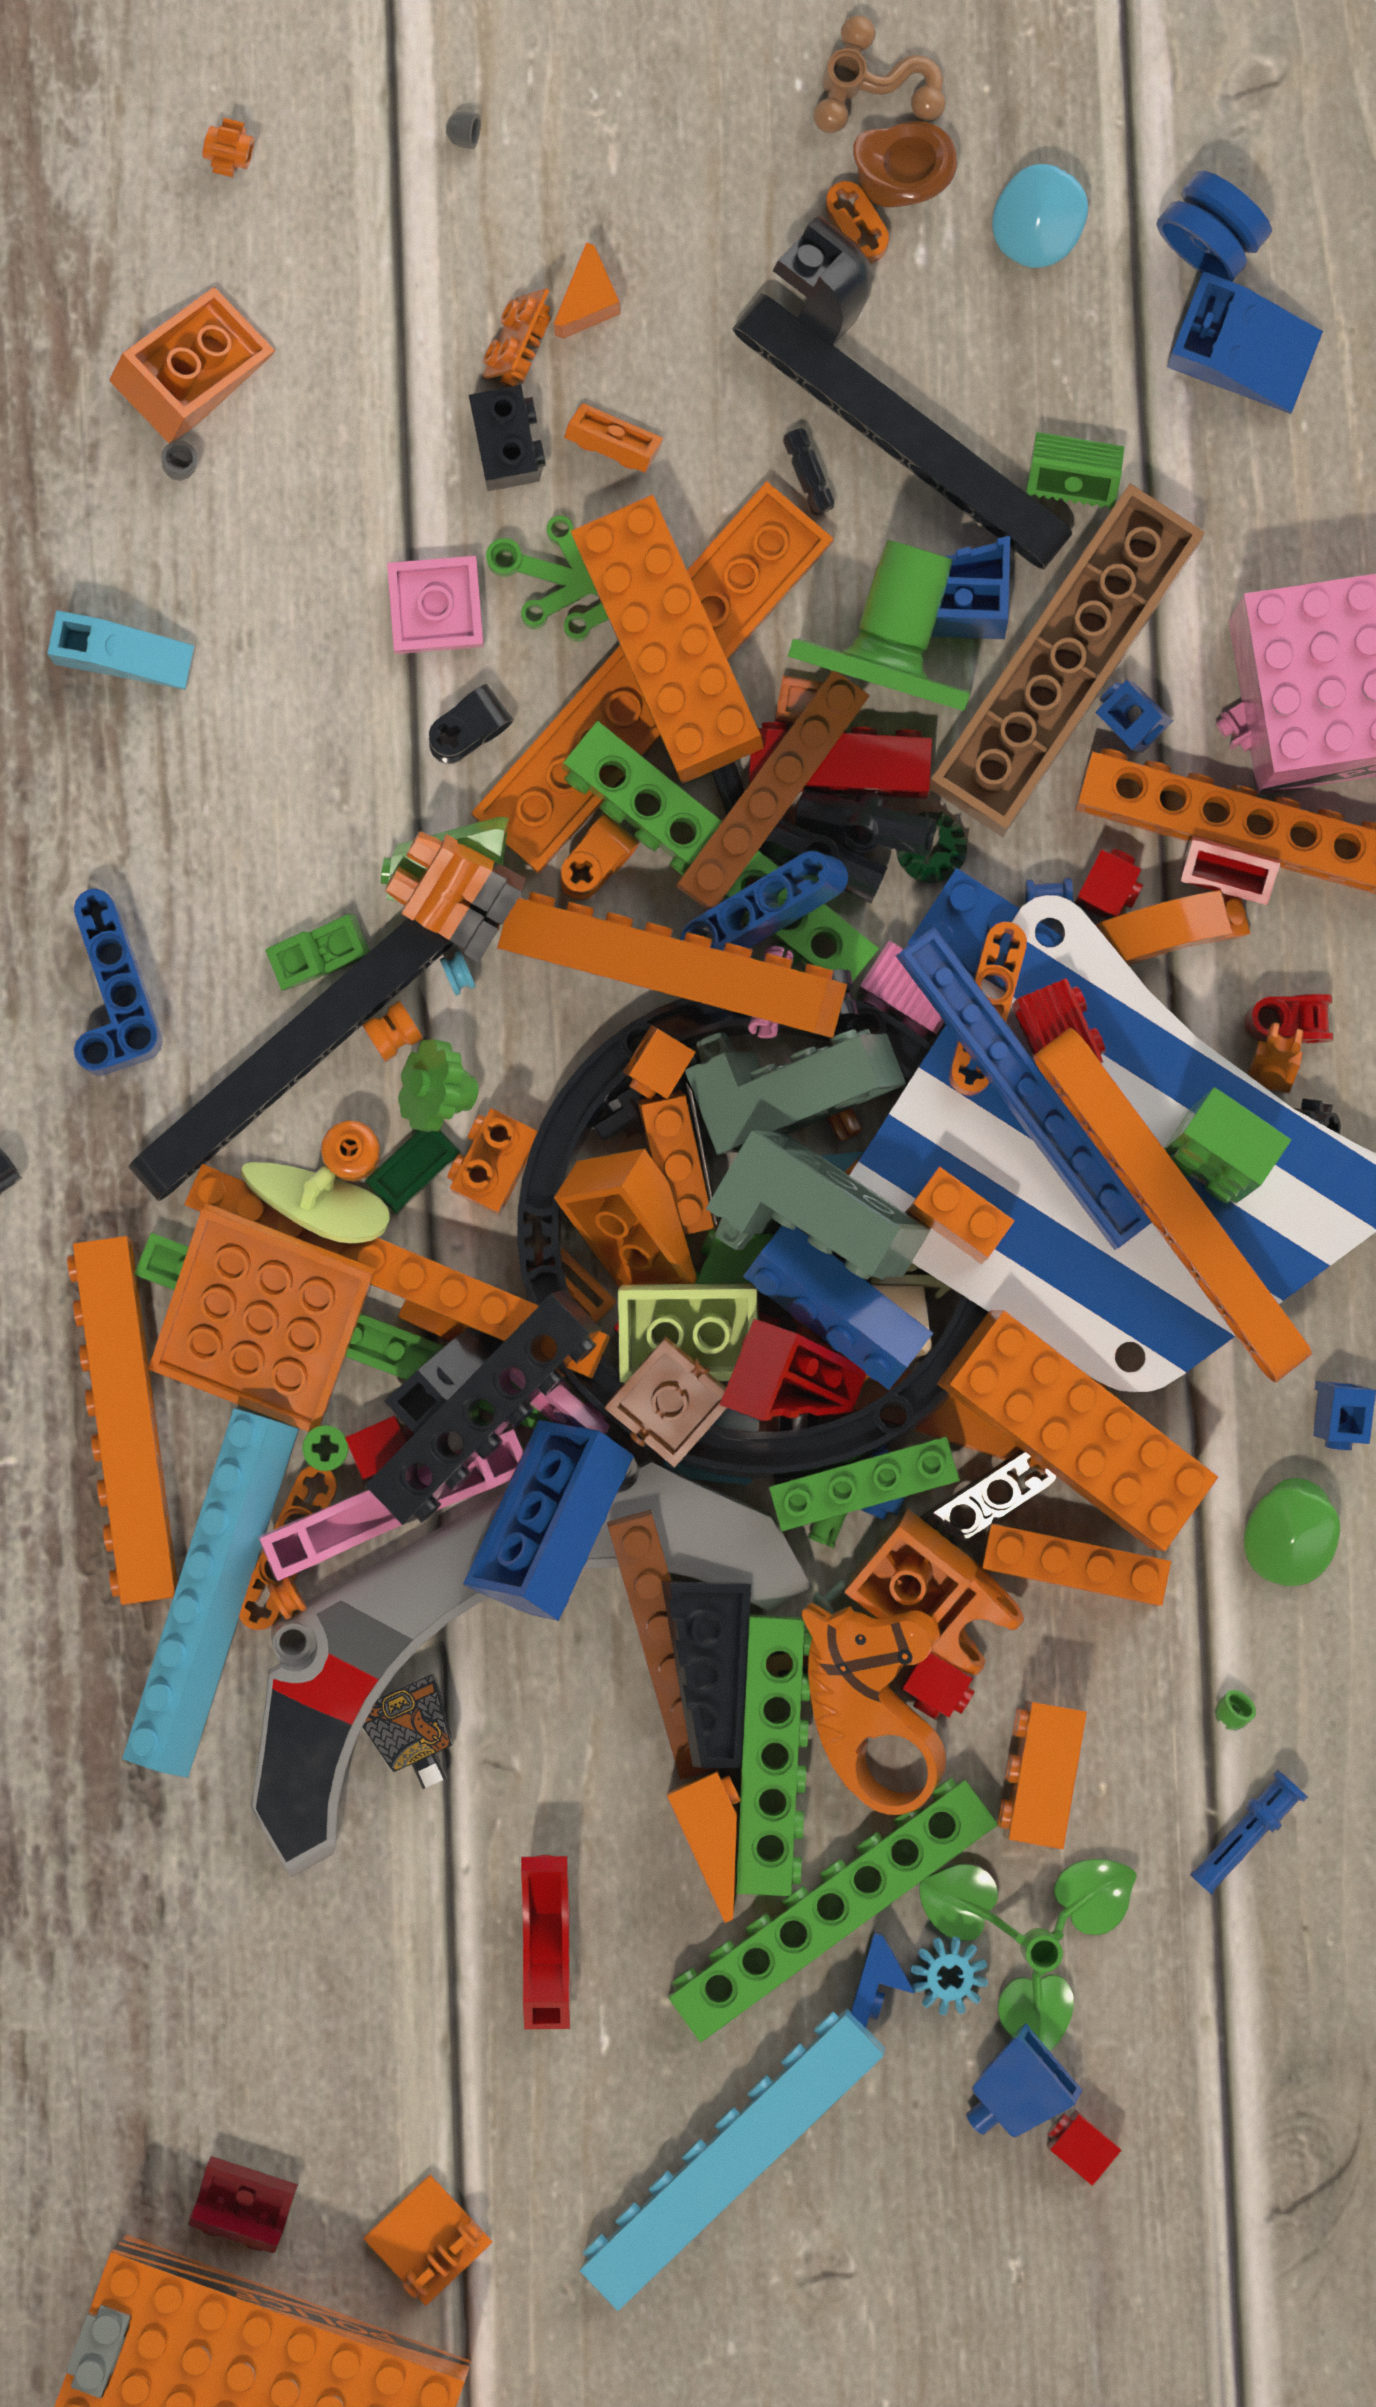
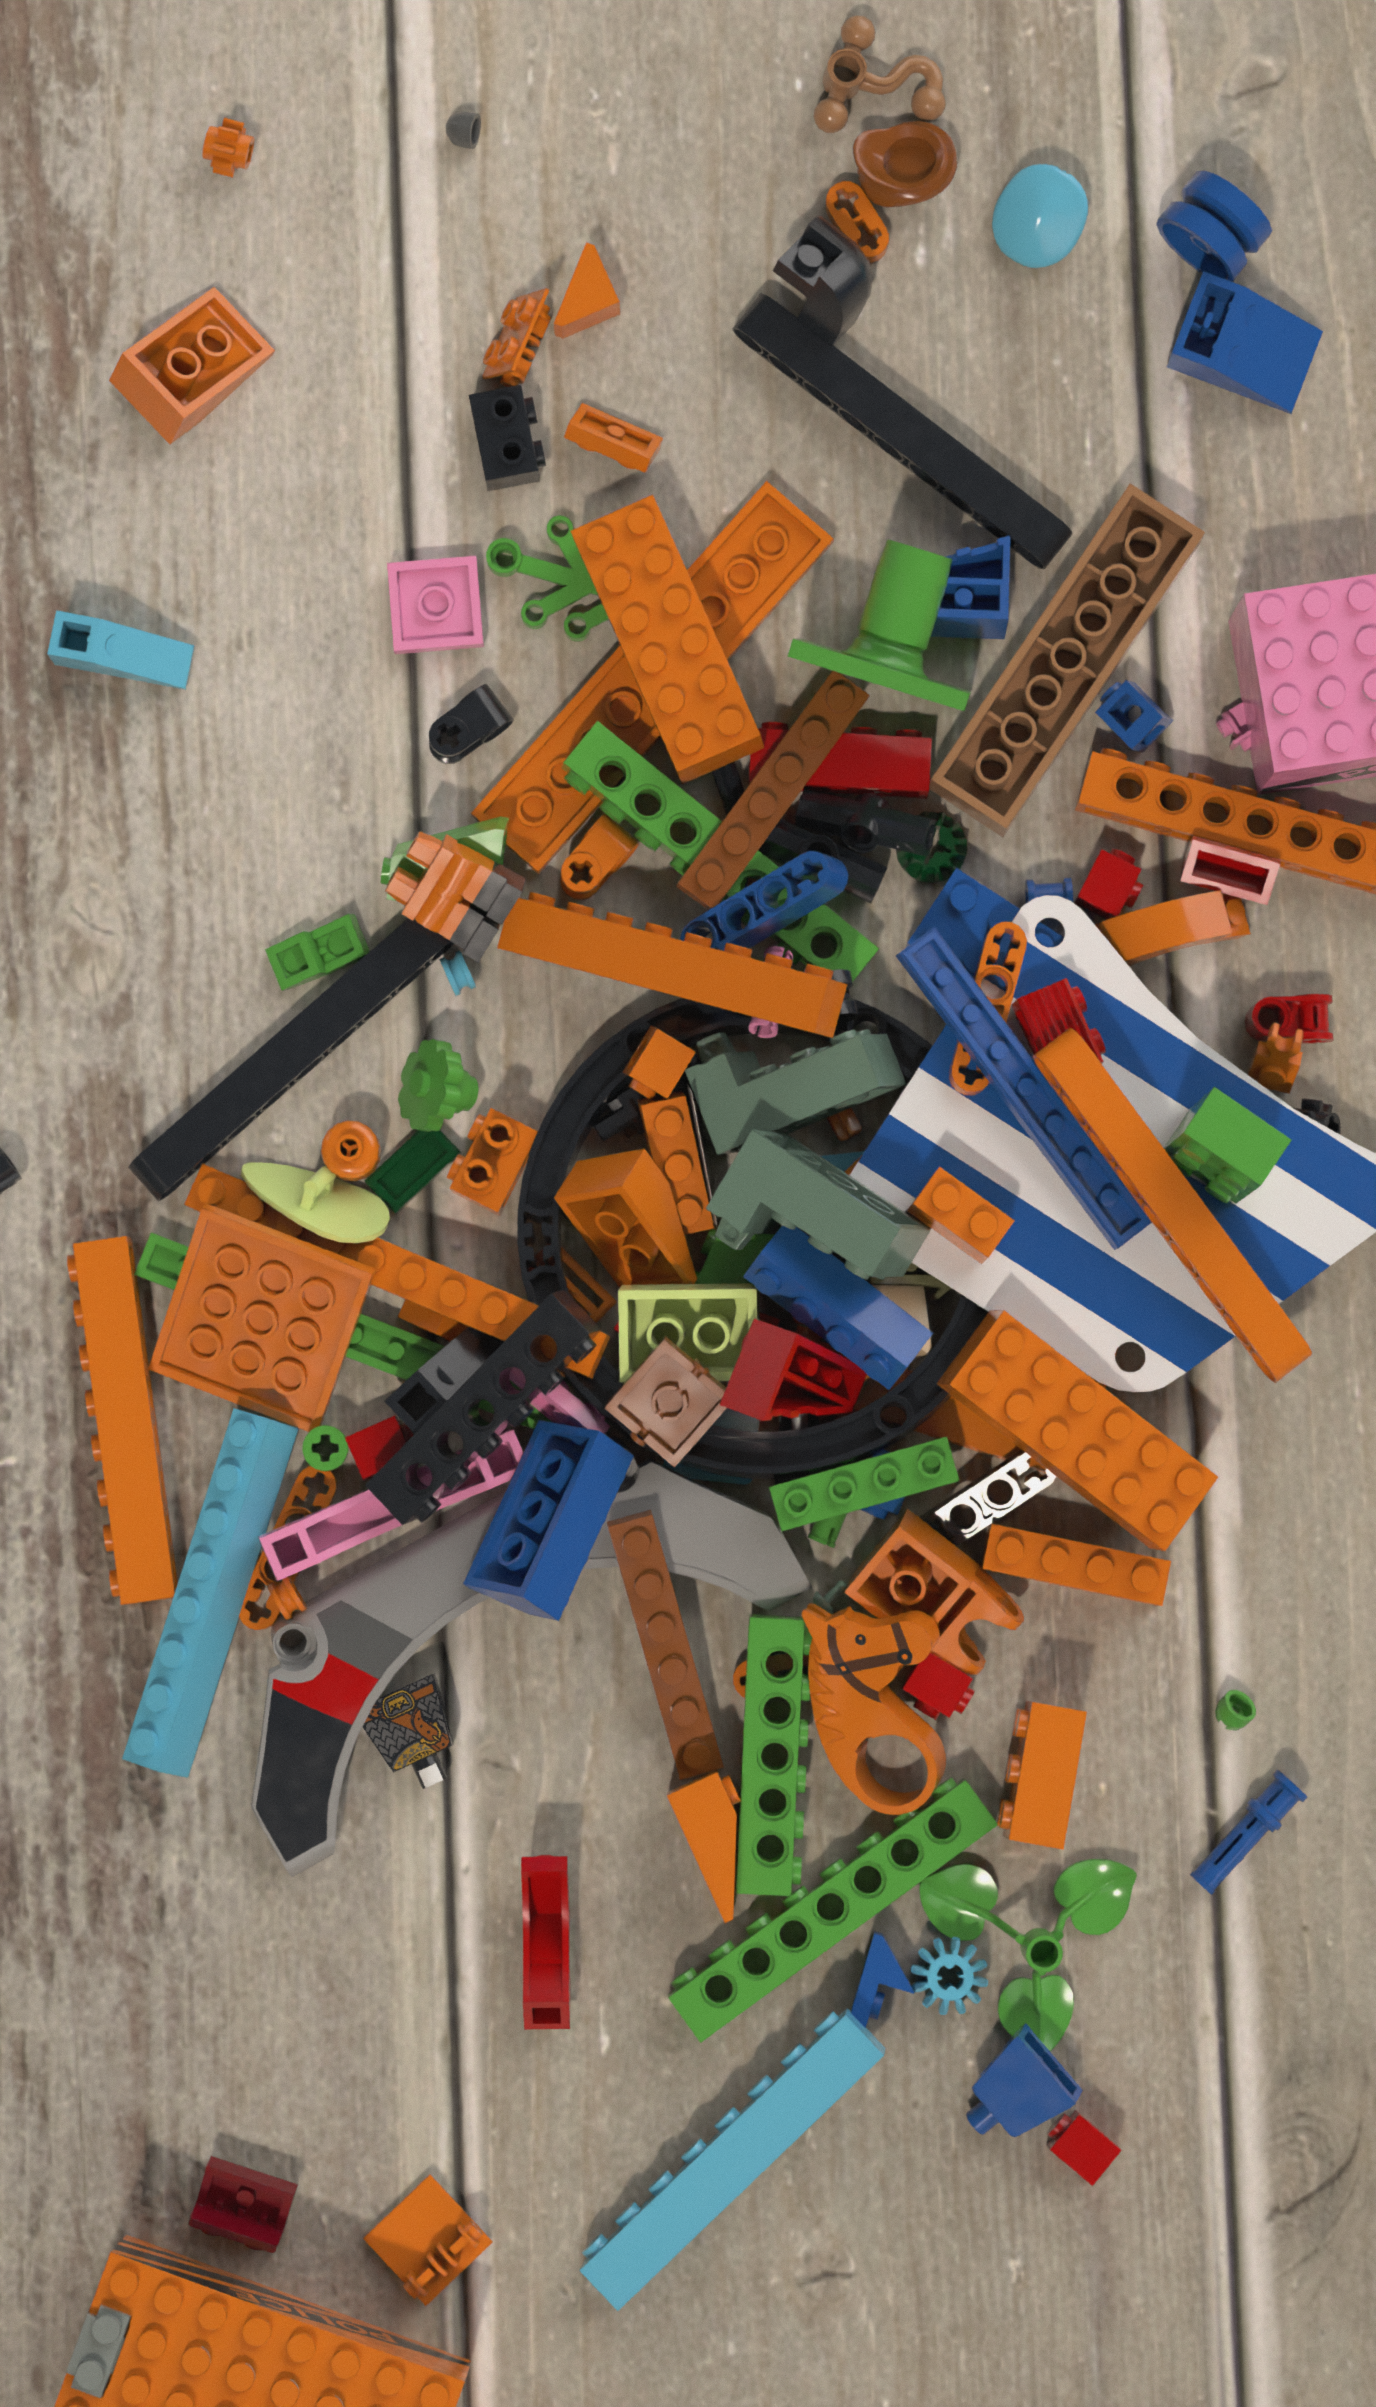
(110, 979): blue beam -> none
(181, 454): dark grey hinge -> none
(392, 1031): orange wheel -> none
(710, 1657): black wing -> none
(794, 698): orange tile -> none
(808, 471): black axle -> none
(893, 989): bright pink brick -> none
(1075, 470): bright green brick -> none
(1292, 1533): bright green piece -> none
(1356, 1417): blue brick -> none

